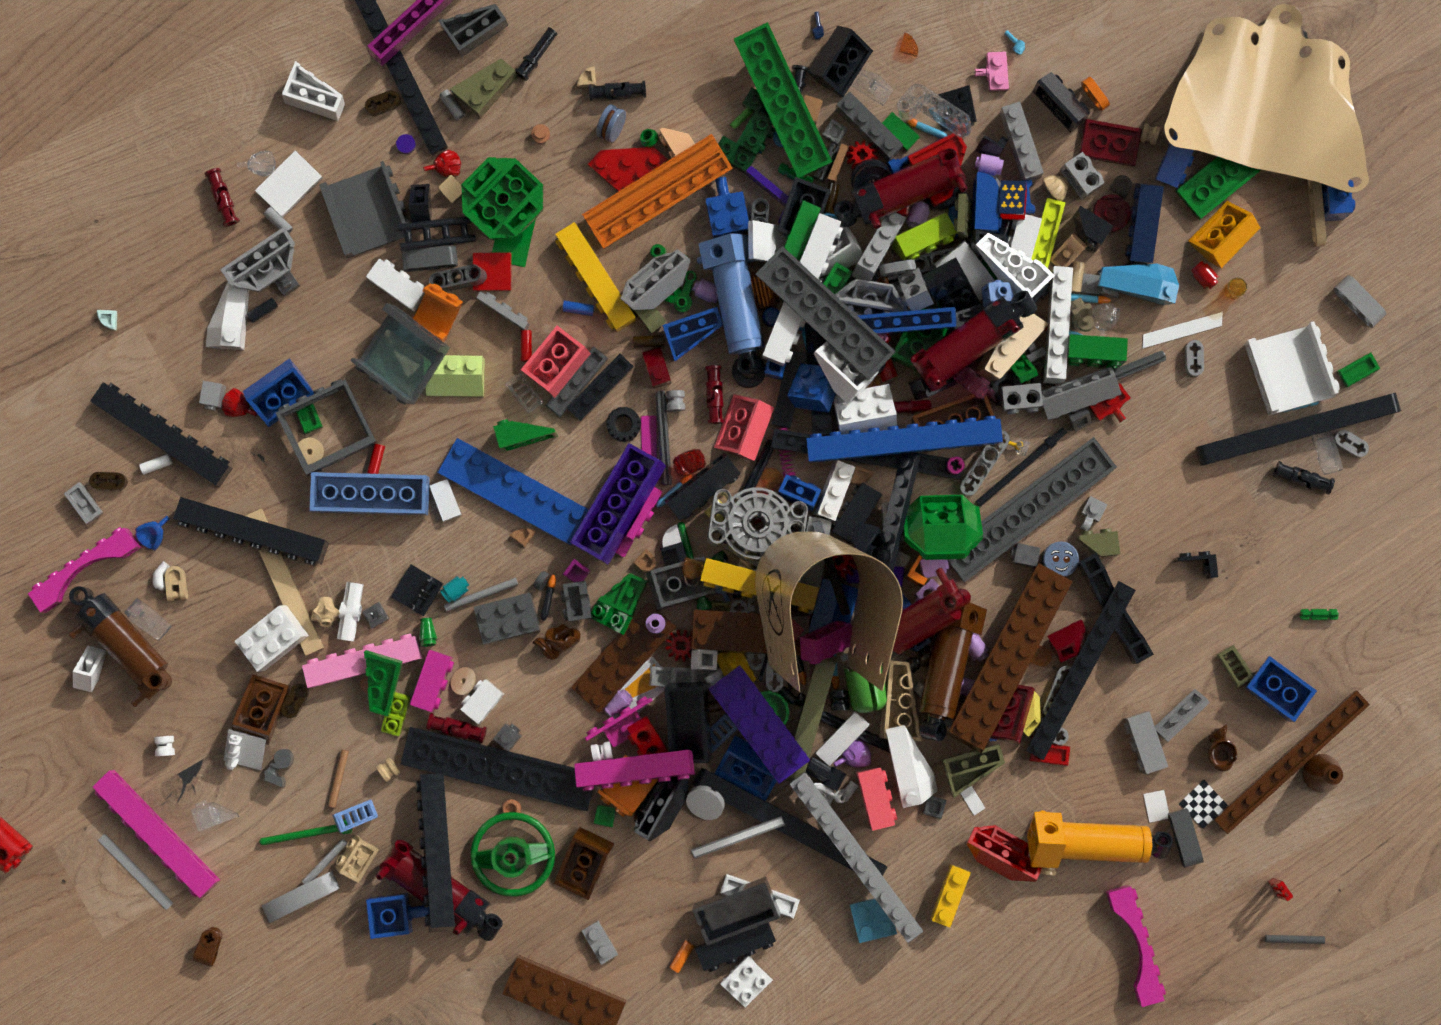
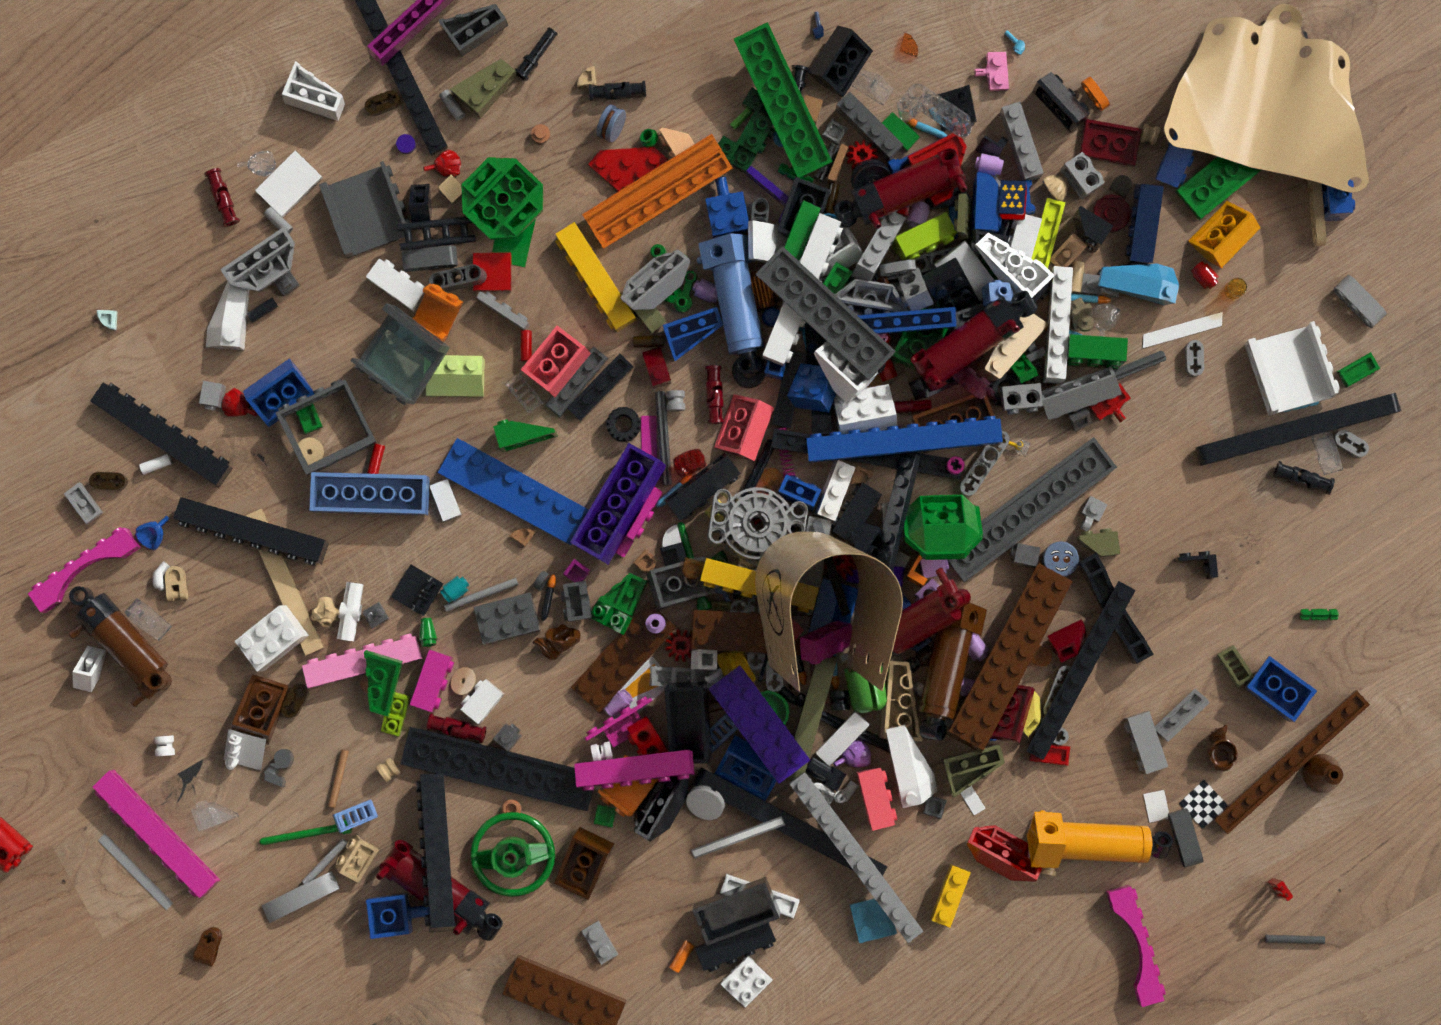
(578, 308): blue hinge -> none
(1048, 443): black bar -> none

